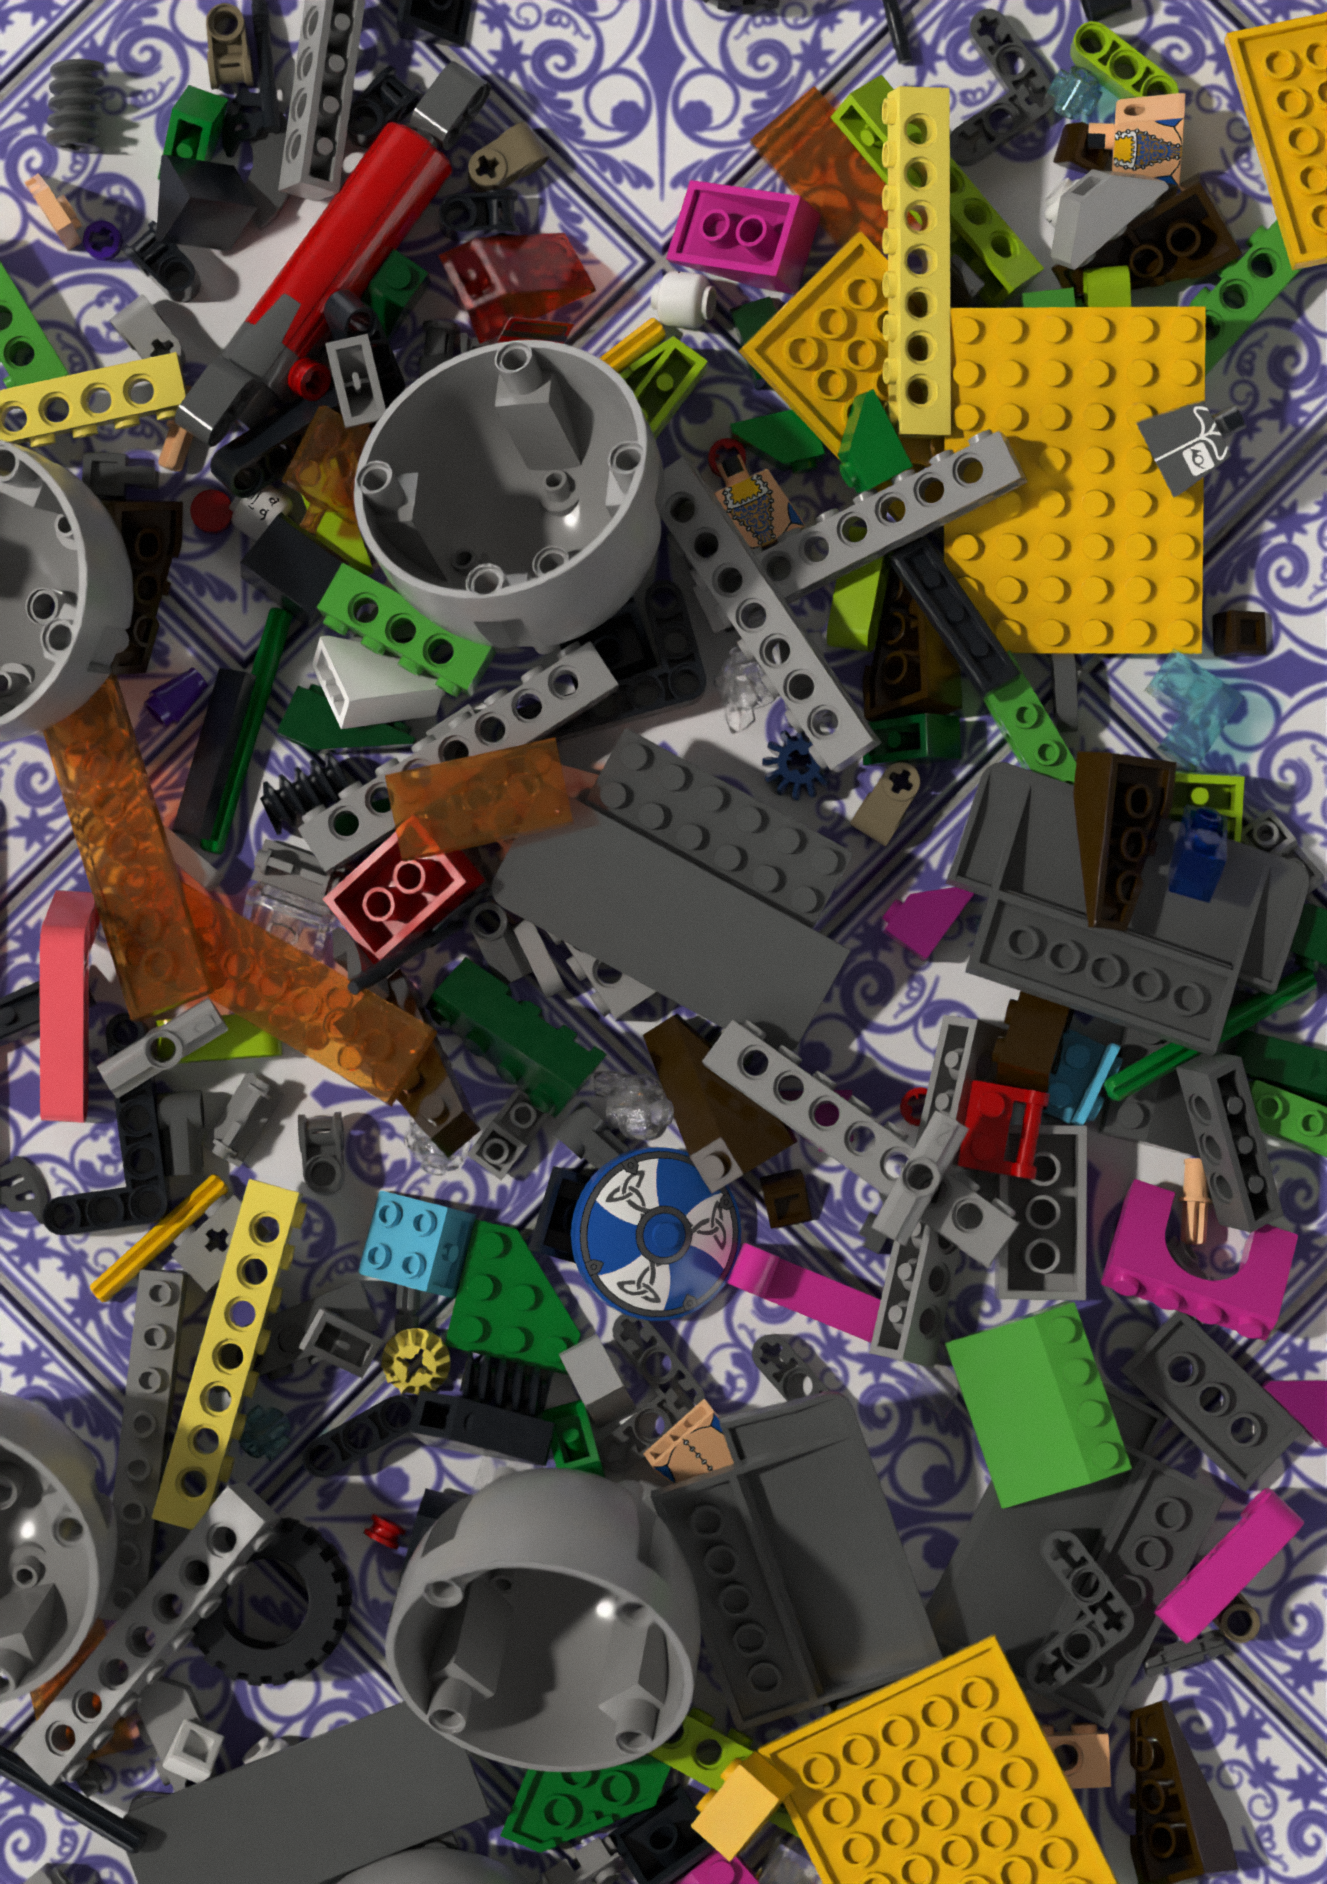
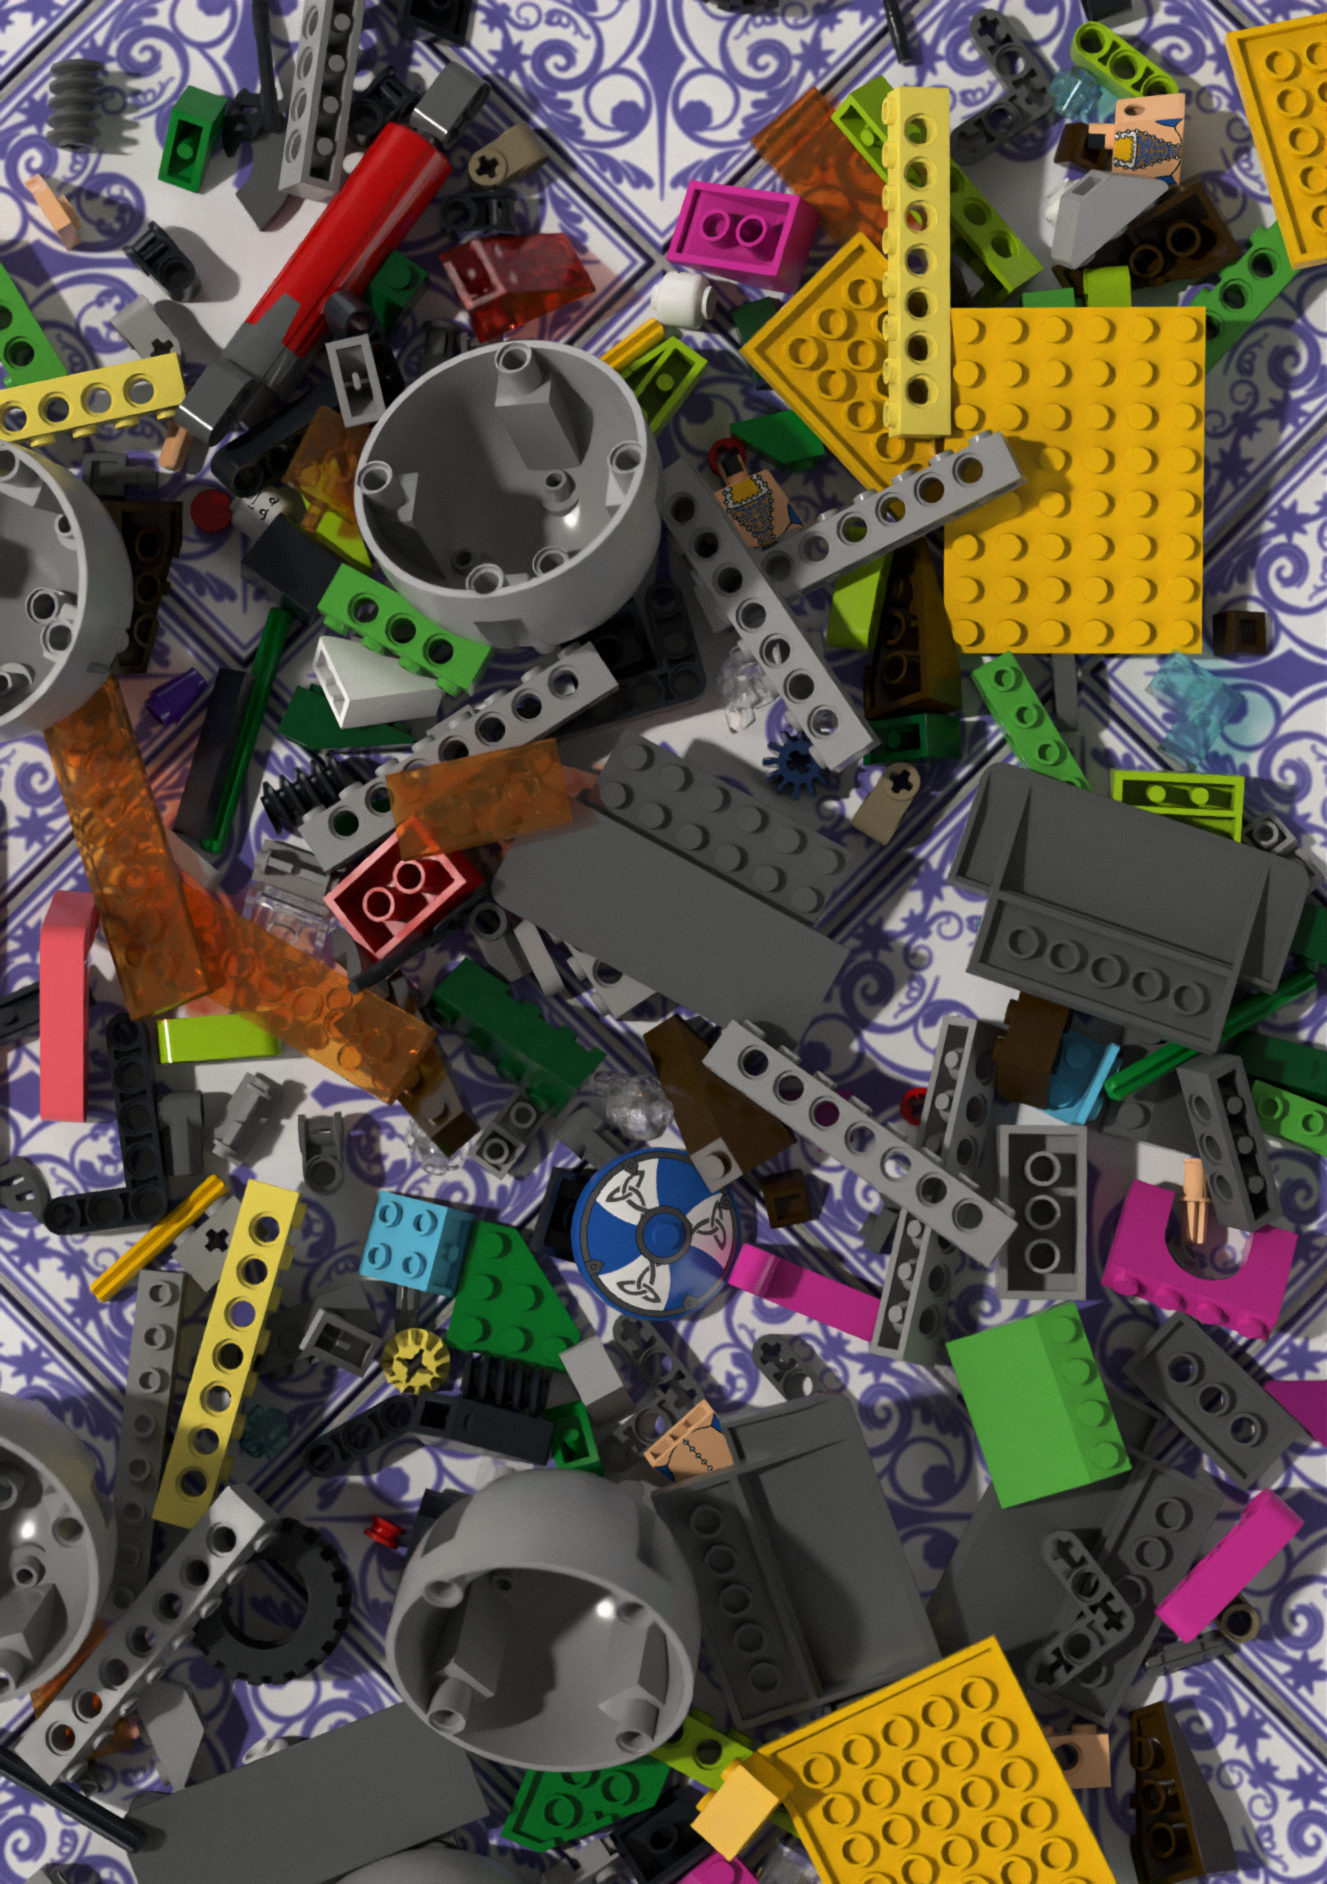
(97, 228): dark purple bush -> none
(138, 1063): light grey piece -> none
(193, 1751): white slope -> none
(201, 203): black slope -> none
(228, 55): dark tan piece -> none
(301, 374): red bush -> none
(535, 330): sticker -> none
(870, 445): green slope -> none
(924, 918): magenta slope -> none
(934, 1151): light grey piece -> none
(954, 617): black tile -> none
(989, 1123): red plate -> none
(1117, 817): dark brown wedge -> none
(1189, 441): dark grey torso -> none
(1198, 853): clear blue slope -> none

